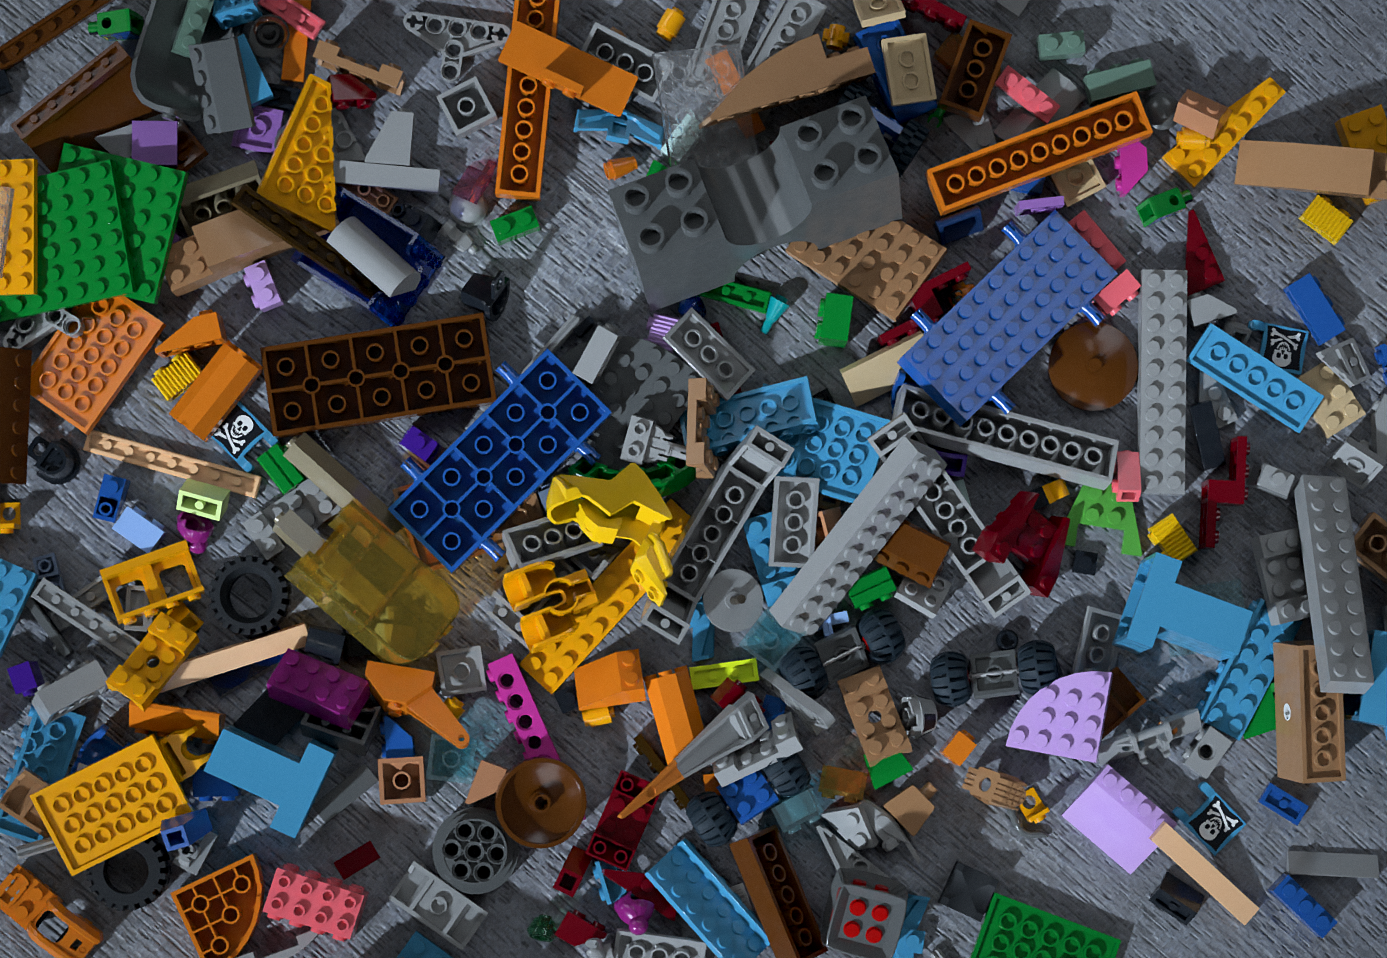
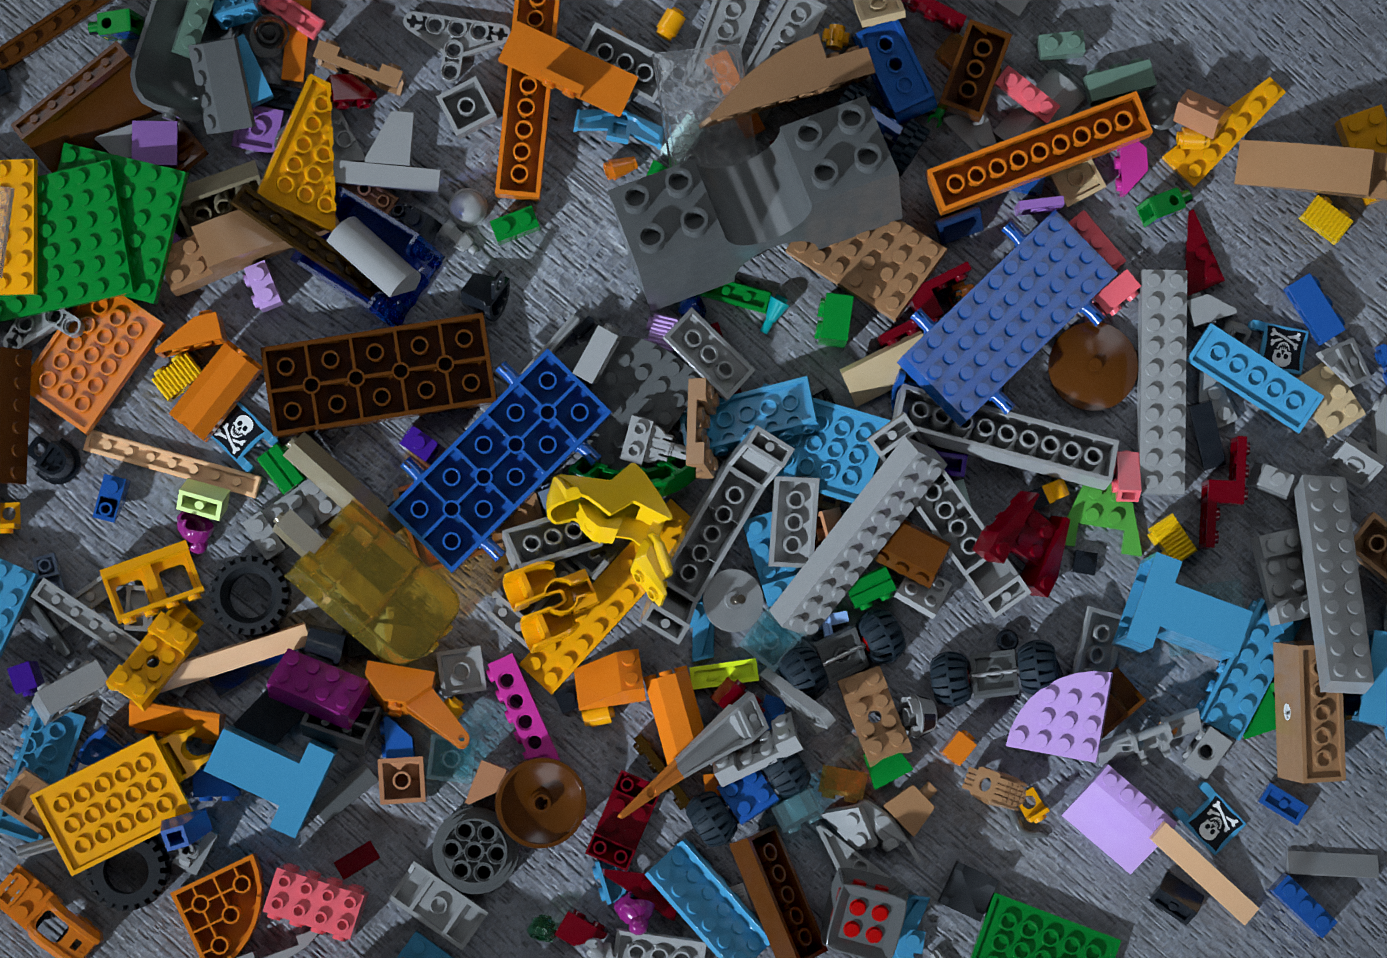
(139, 529): light blue brick -> none
(474, 182): clear pink panel -> none
(572, 871): dark red slope -> none
(908, 69): tan plate -> none

